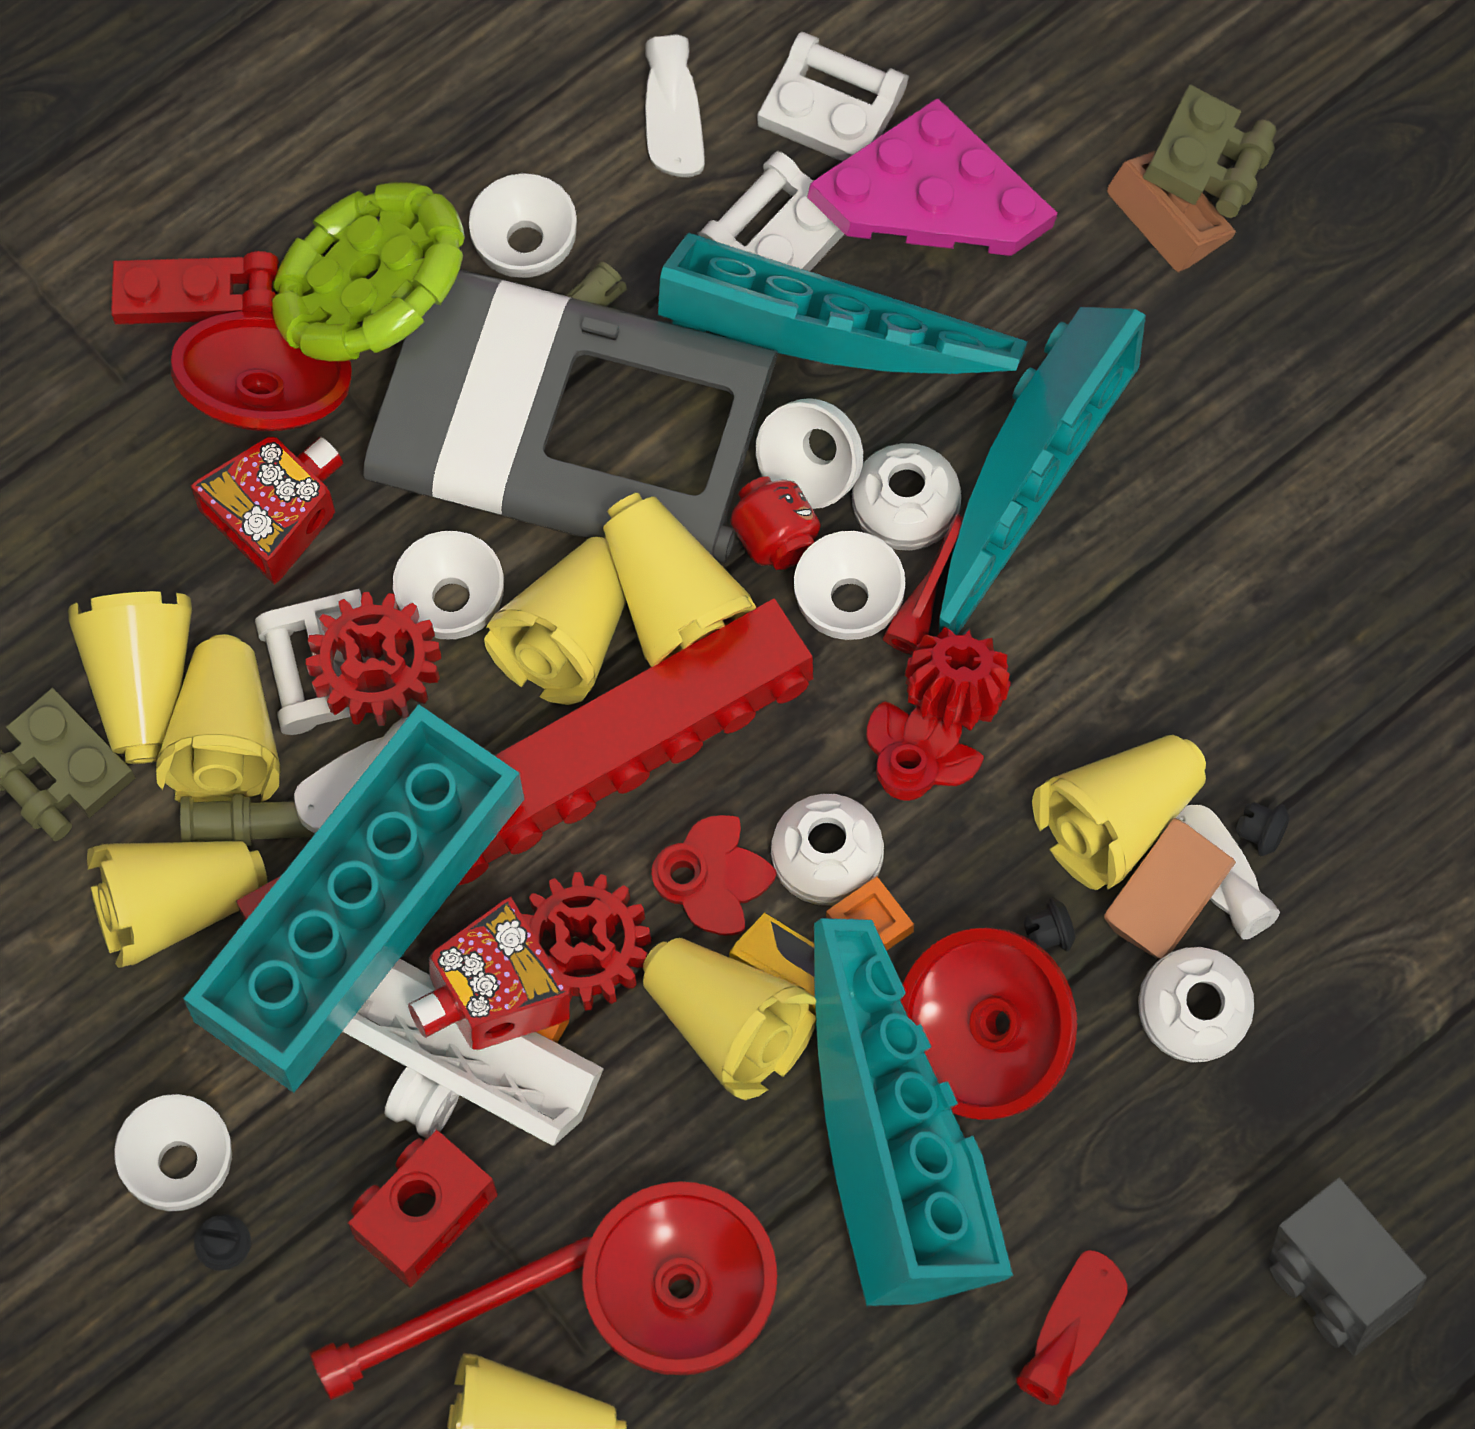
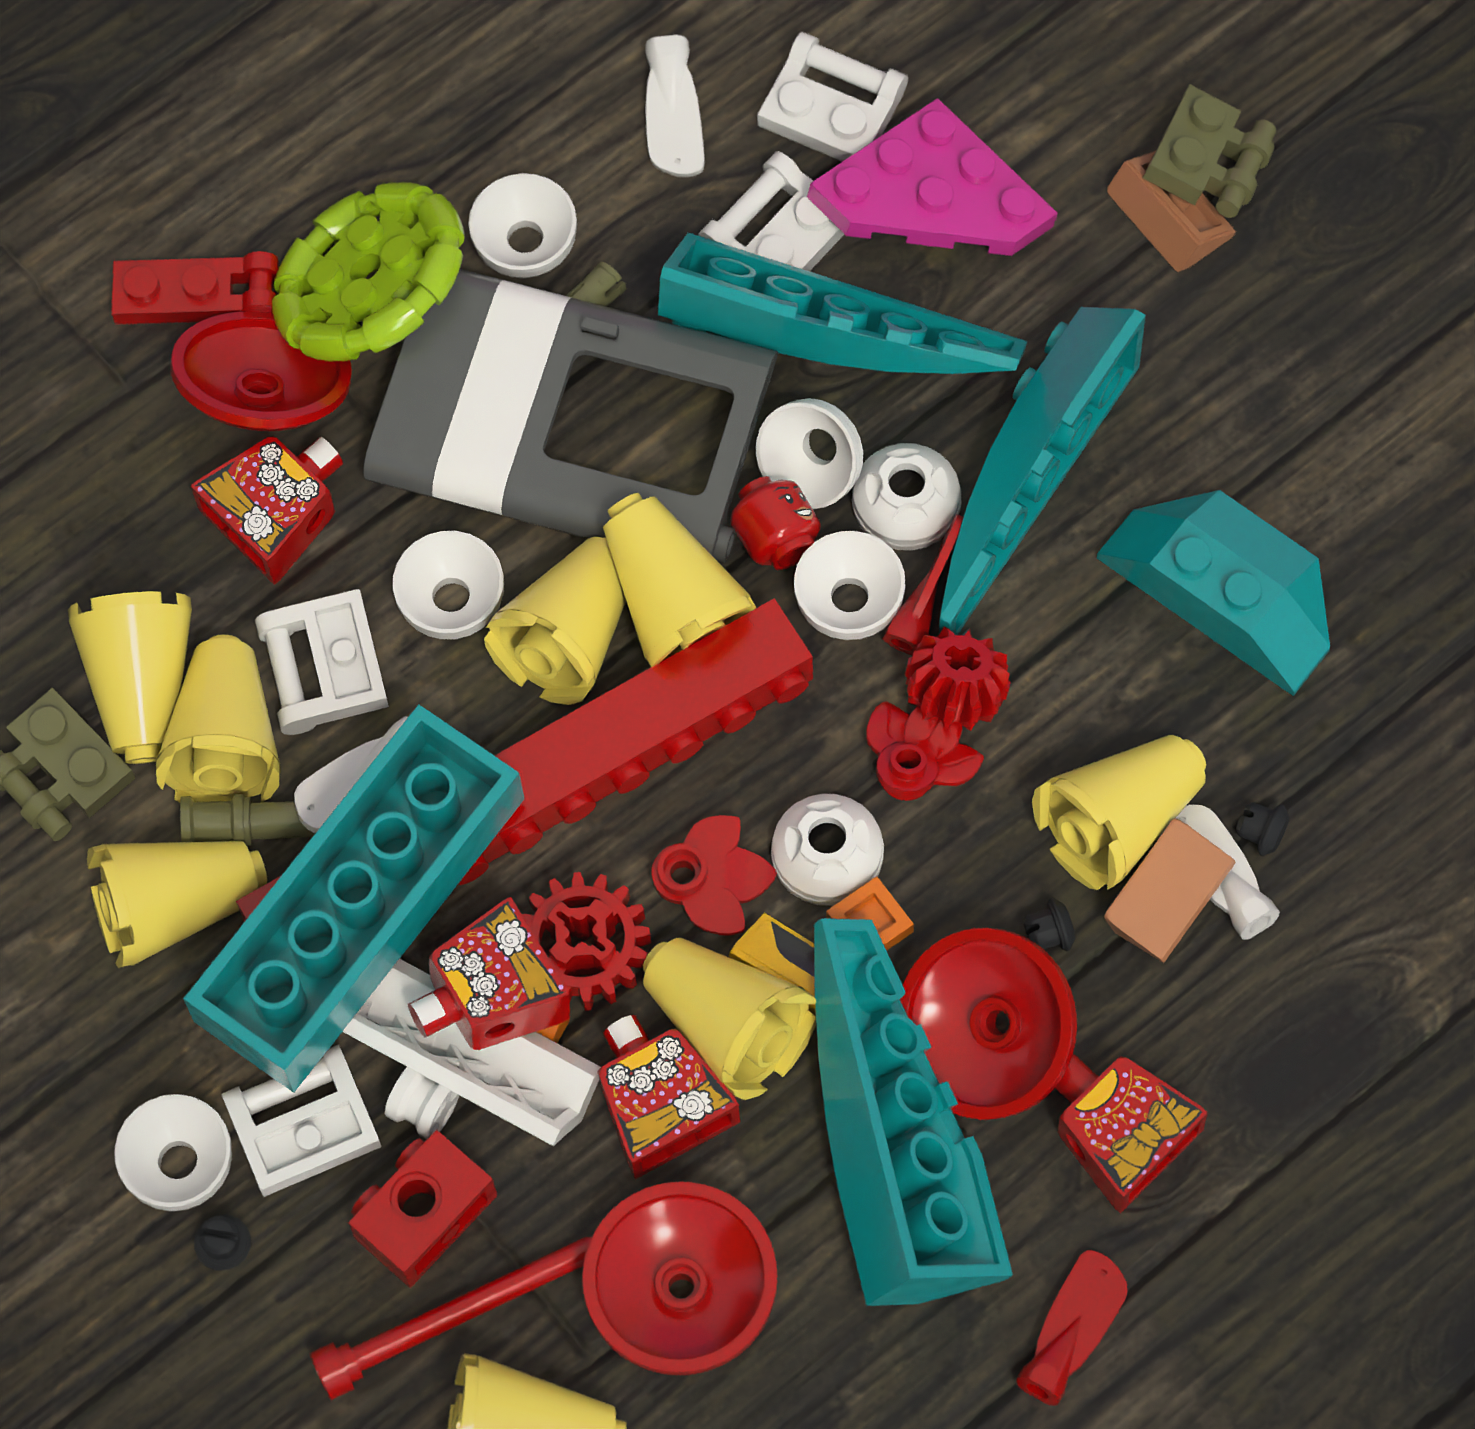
(307, 1137): none -> white plate
(373, 684): red gear -> none
(661, 1096): none -> torso
(1125, 1126): none -> torso
(1165, 1008): white piece -> none
(1229, 580): none -> teal wedge
(1345, 1268): dark grey brick -> none

